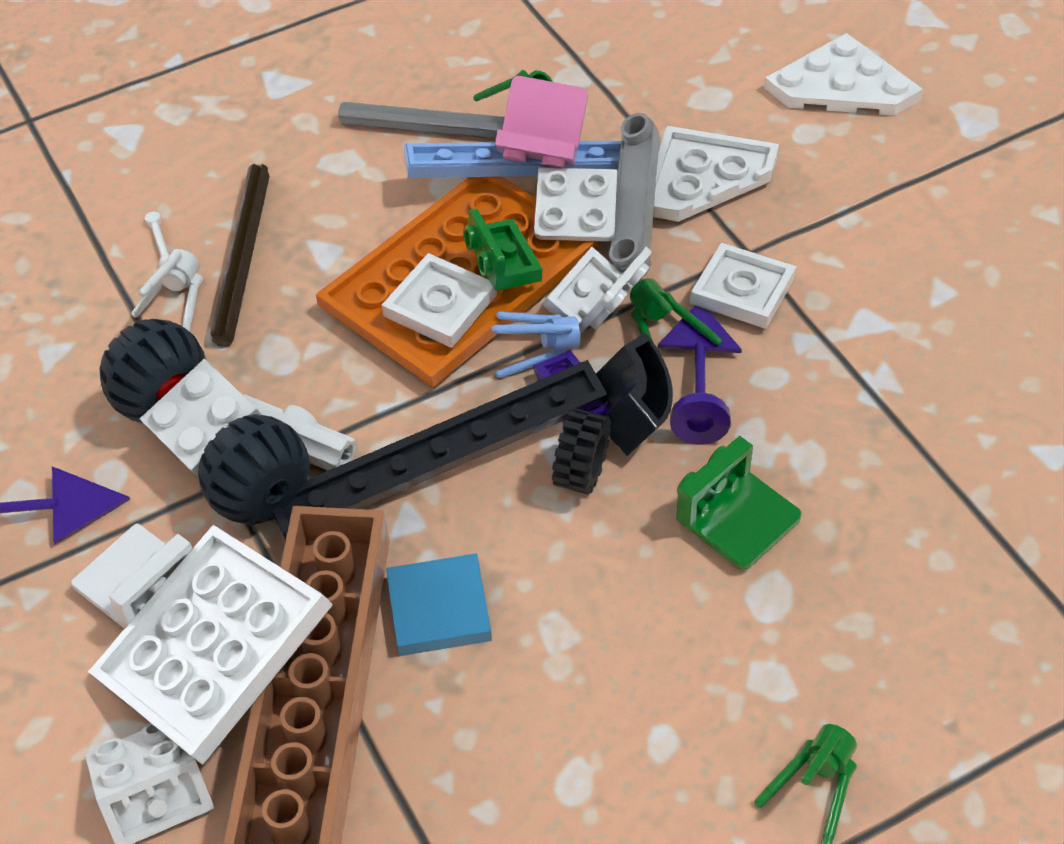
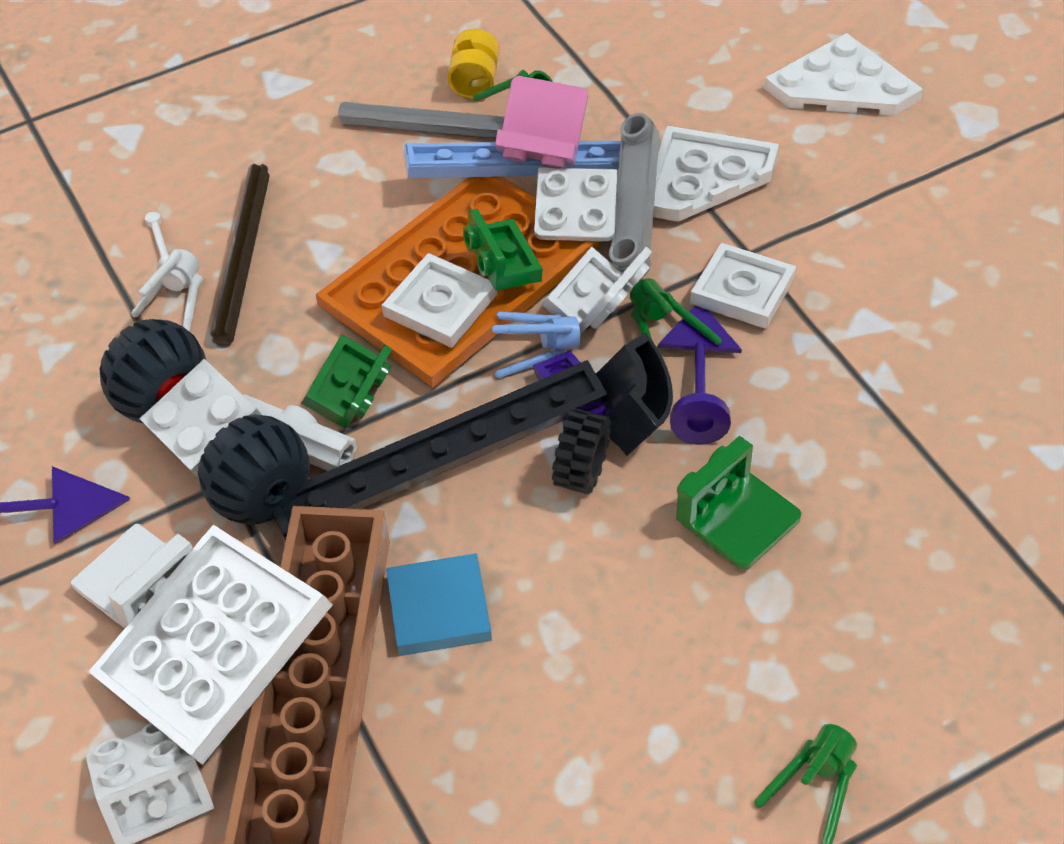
(345, 380): none -> green bracket
(473, 62): none -> yellow wheel

